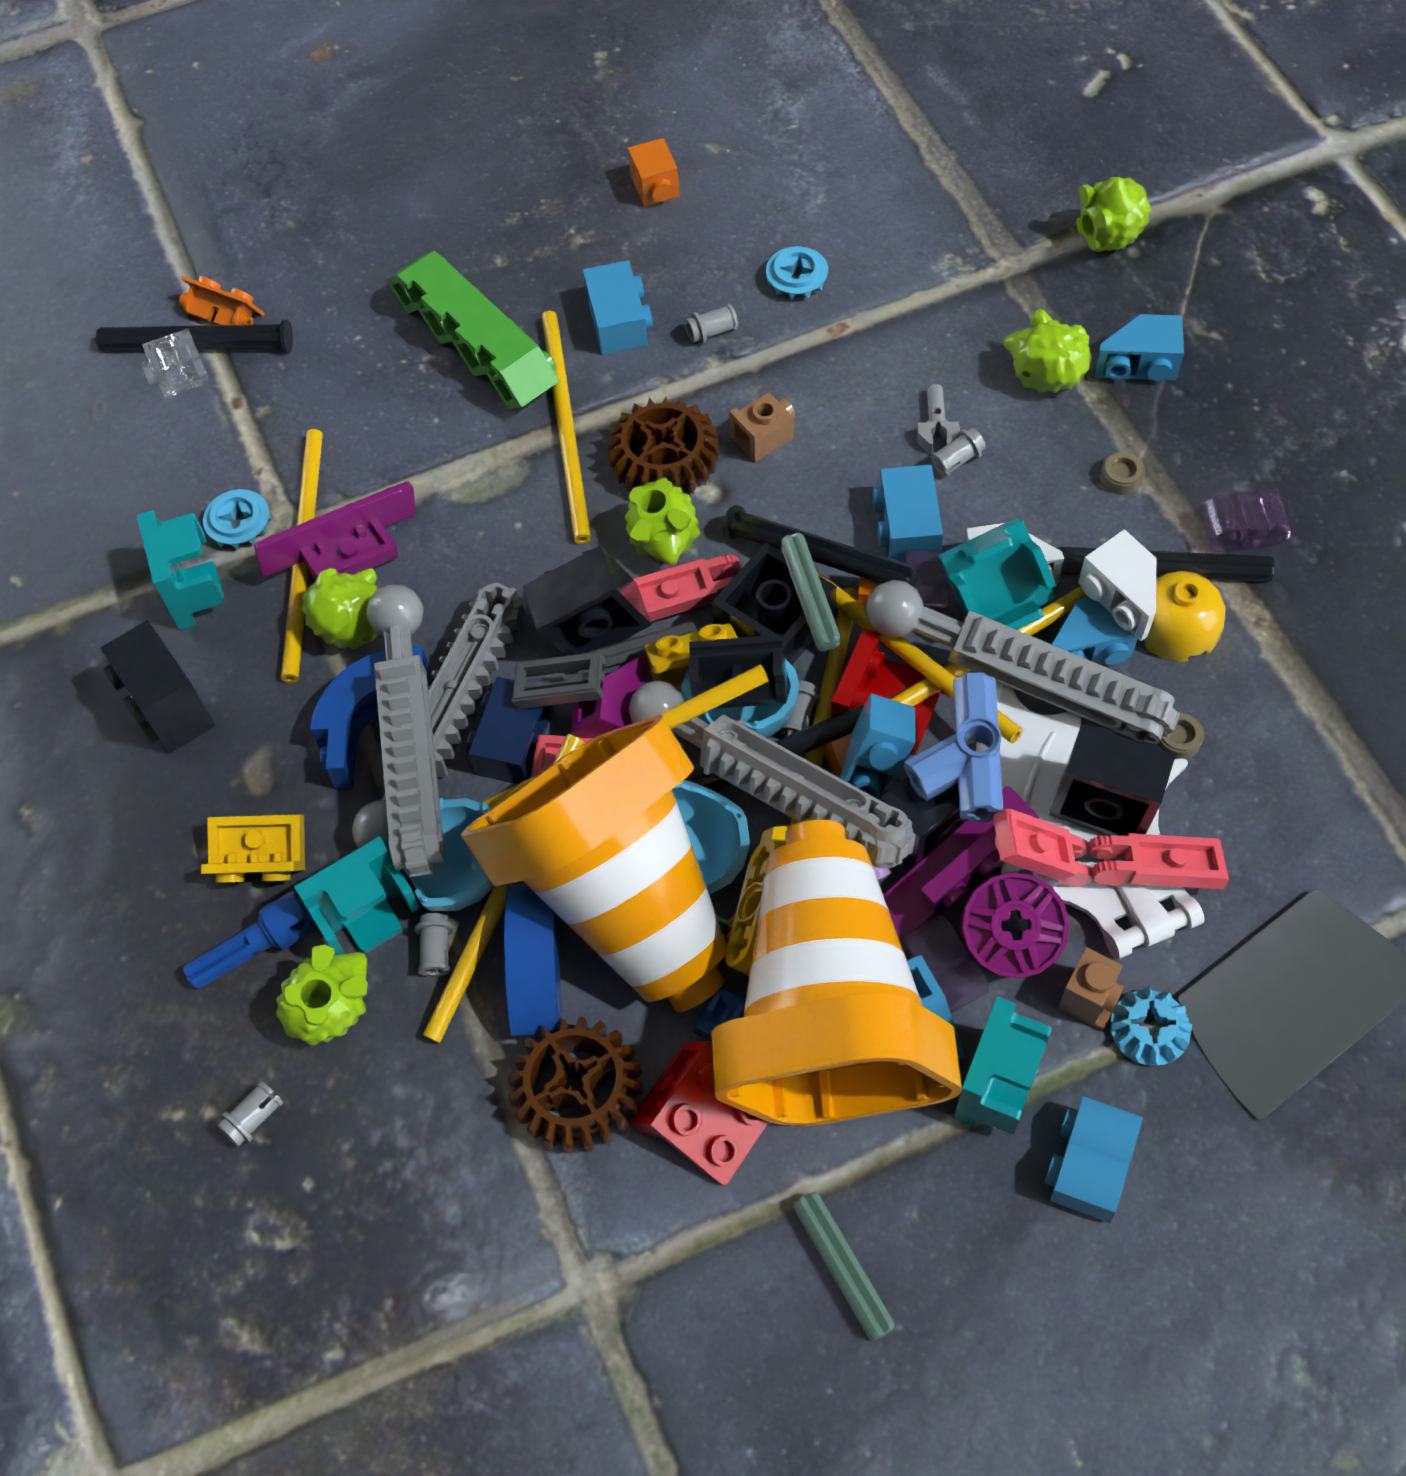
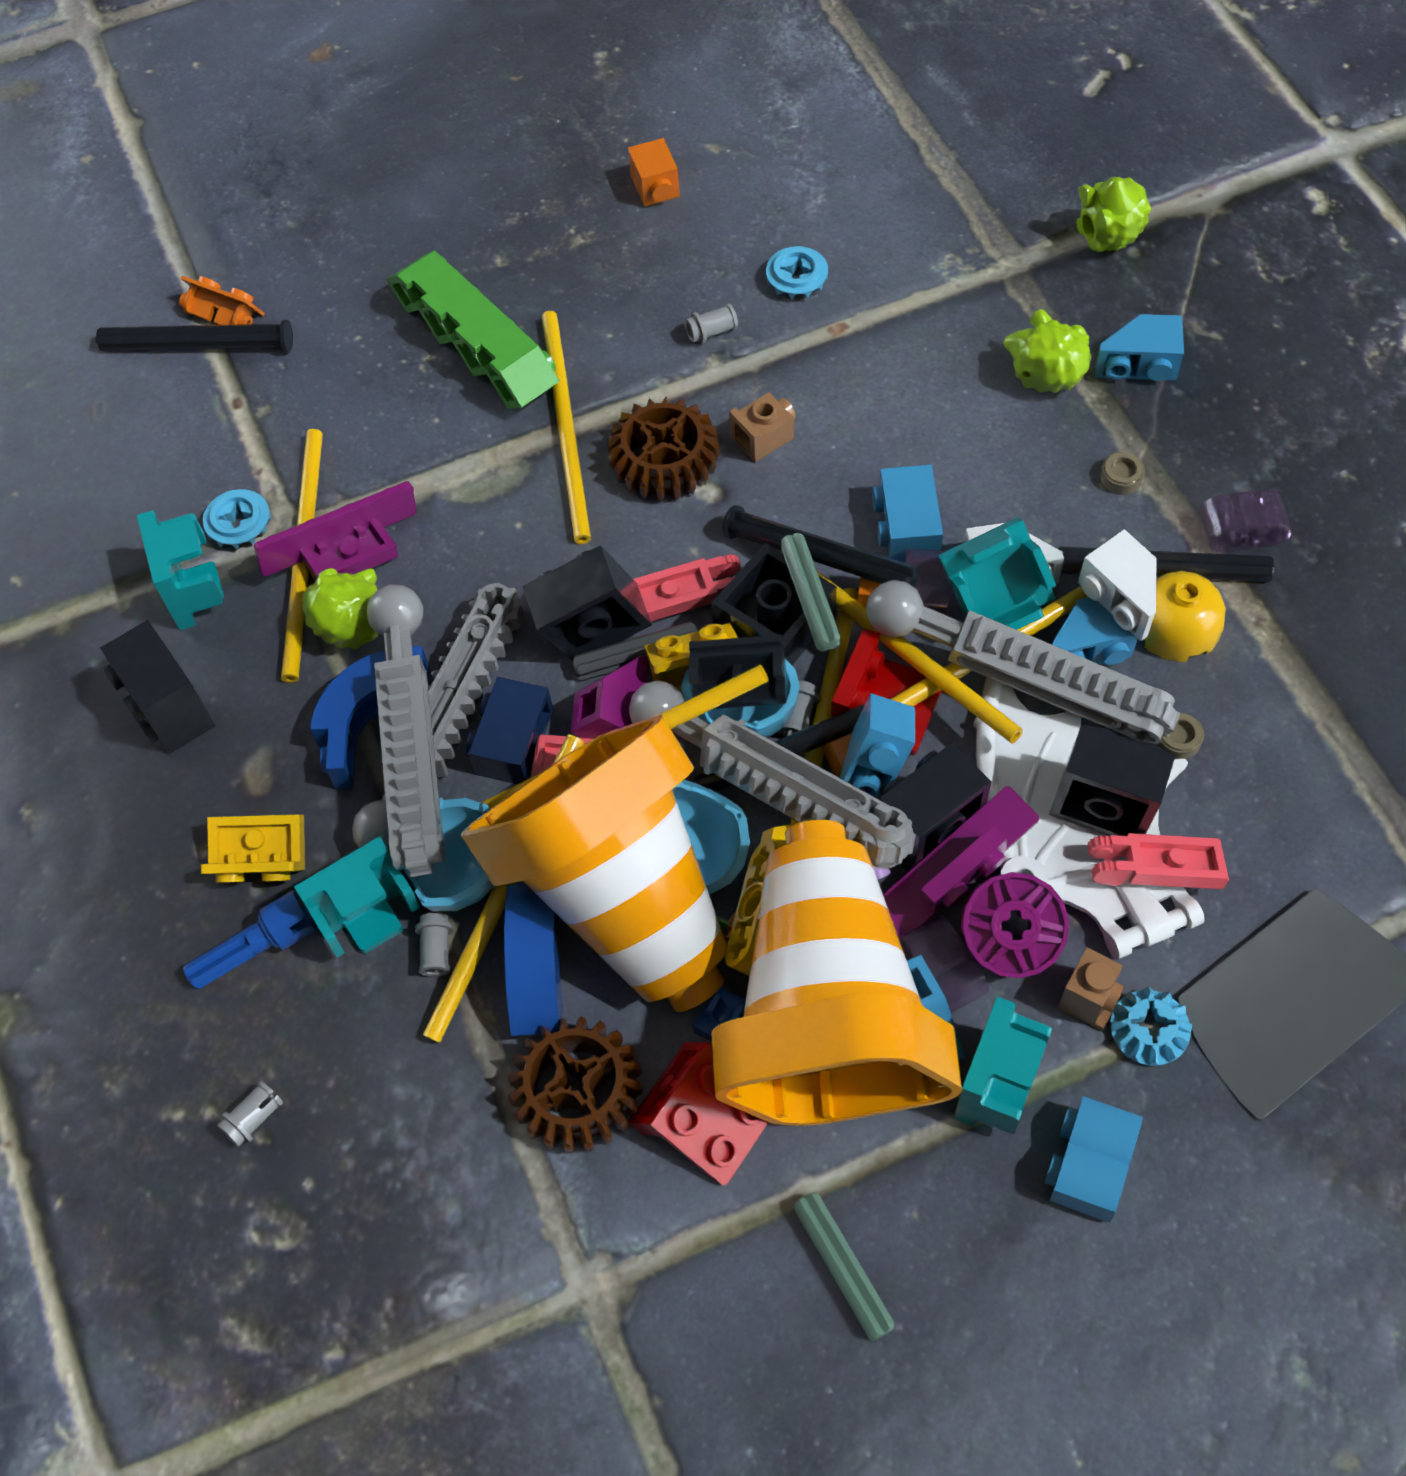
(174, 364): clear brick -> none
(323, 995): lime animal -> none
(559, 687): dark grey tile -> none
(616, 307): dark azure brick -> none
(661, 521): lime animal -> none
(936, 421): light grey bar -> none
(954, 763): medium blue piece -> none
(966, 446): light grey pin -> none
(1041, 847): coral hinge -> none

